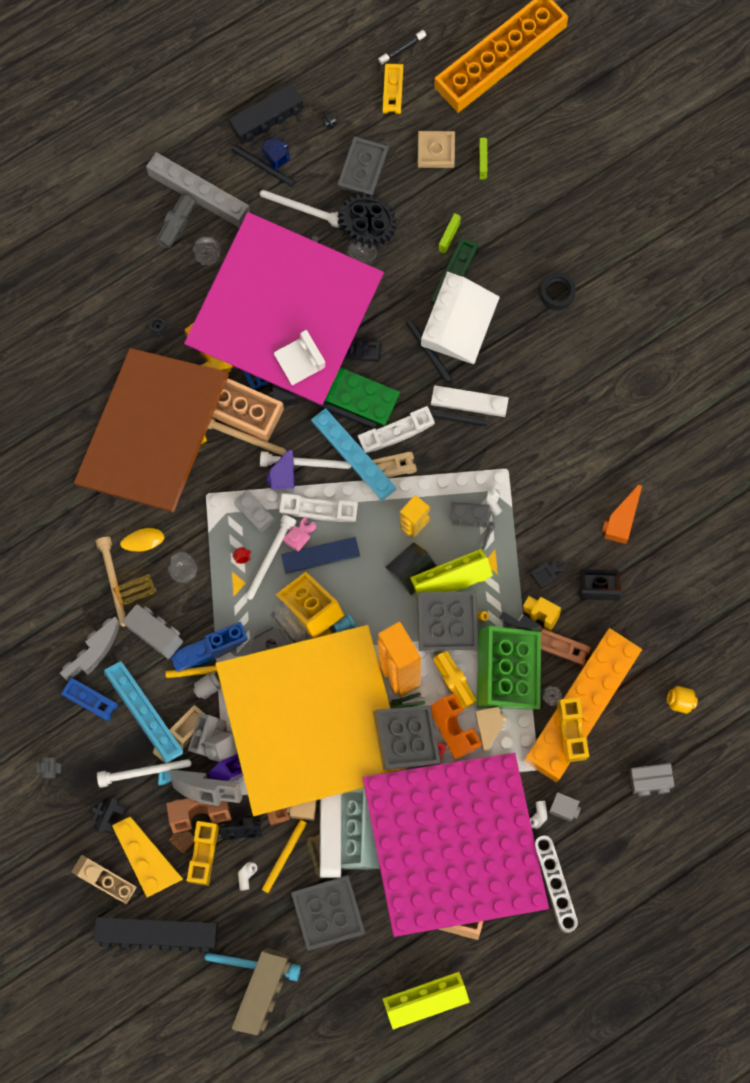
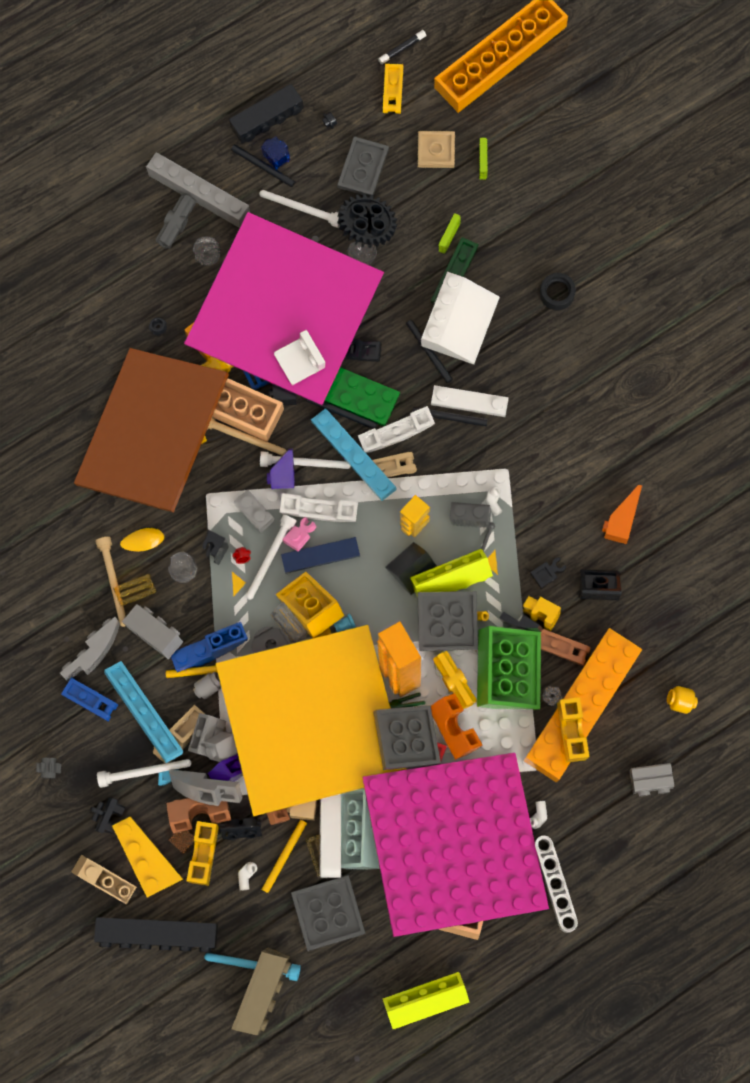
(217, 547): none -> black hinge
(489, 724): tan slope -> none
(565, 807): light grey brick -> none

